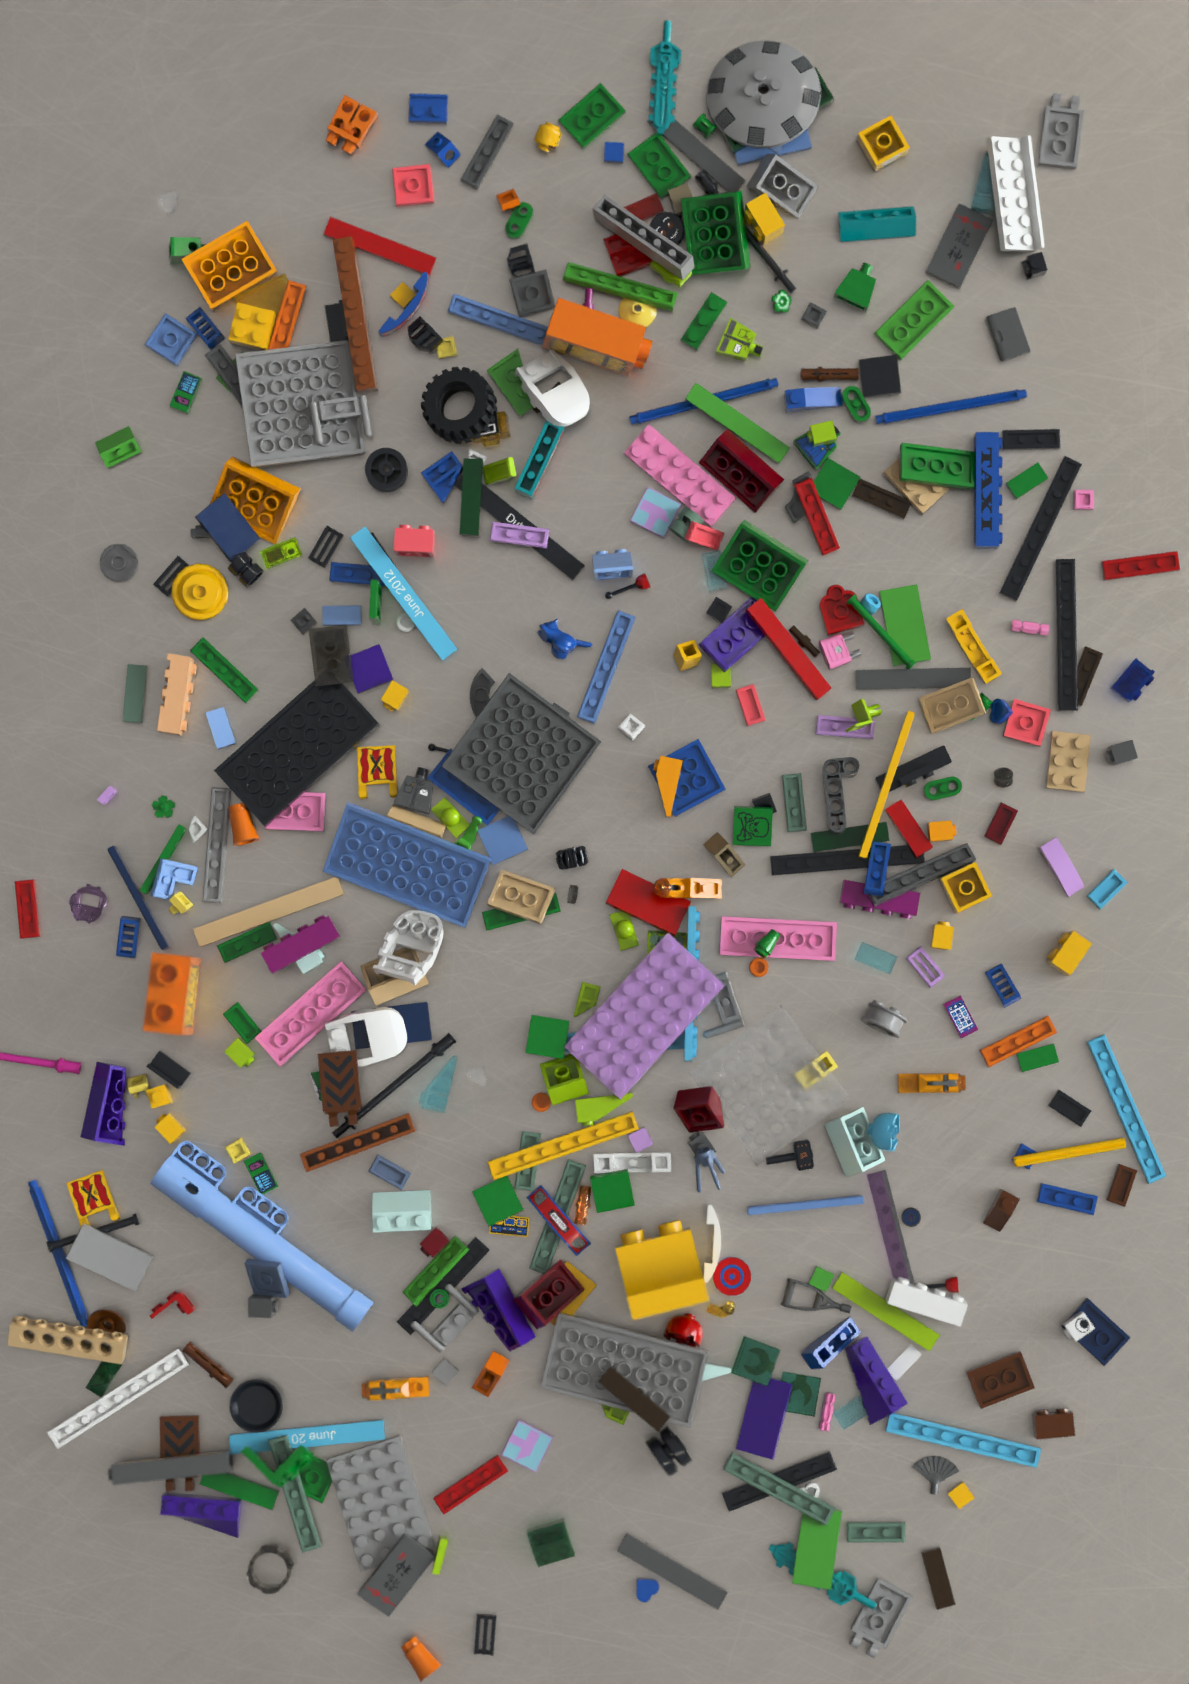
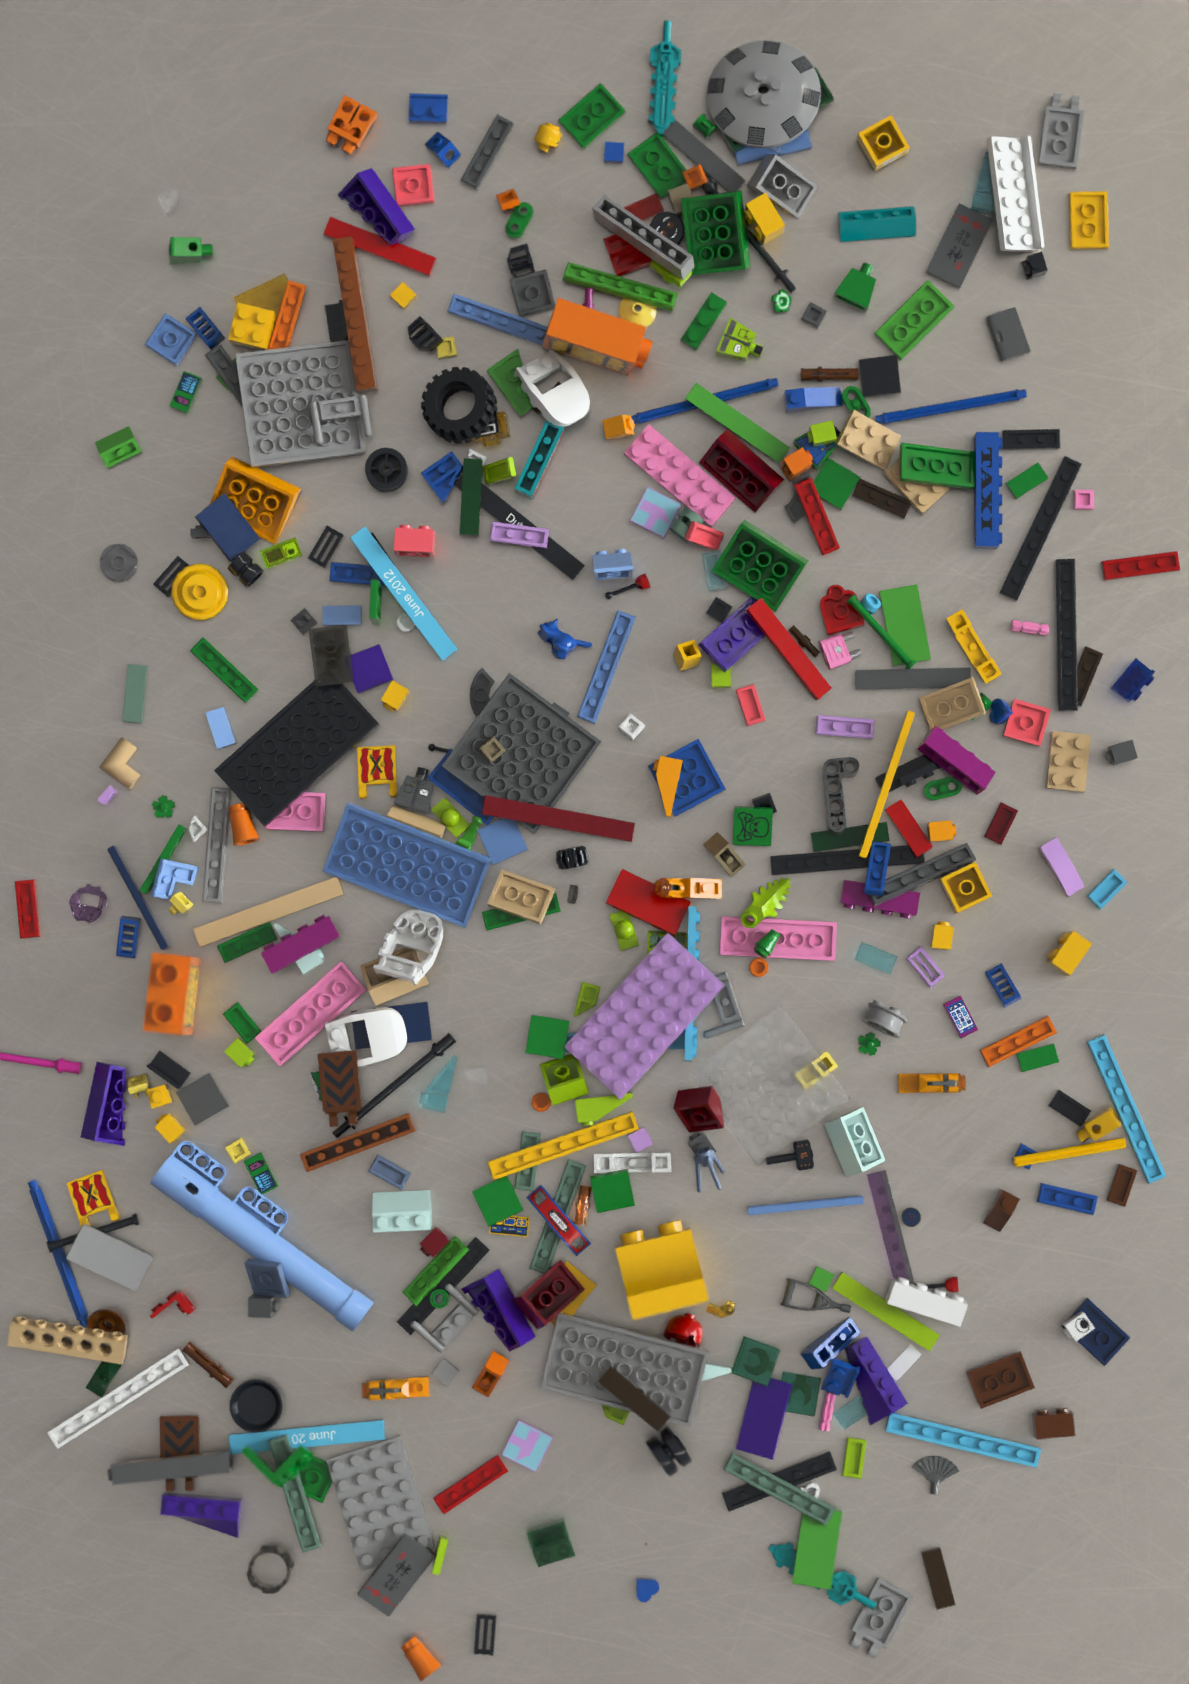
(116, 765): none -> tan brick
(176, 694): light nougat wedge -> none
(202, 1099): none -> dark grey tile
(229, 265): light orange slope -> none
(241, 1489): green tile -> none
(377, 206): none -> dark purple wedge
(391, 325): blue slope -> none
(492, 749): none -> dark tan tile
(558, 818): none -> dark red tile
(618, 427): none -> light orange brick
(672, 1571): dark grey tile -> none
(695, 177): none -> orange tile
(709, 1267): white slope -> none
(732, 1276): red tile -> none
(766, 902): none -> lime plant
(794, 802): sand green tile -> none
(796, 464): none -> orange slope
(840, 1378): none -> blue plate
(854, 1457): none -> lime tile
(863, 714): lime bracket -> none
(868, 440): none -> tan plate
(868, 1044): none -> green plant
(875, 1531): sand green tile -> none
(884, 1131): medium azure cylinder -> none
(956, 760): none -> magenta brick
(960, 1495): yellow tile -> none
(1003, 777): clear smoke wheel -> none
(1088, 220): none -> yellow tile
(1106, 1119): none -> yellow torso

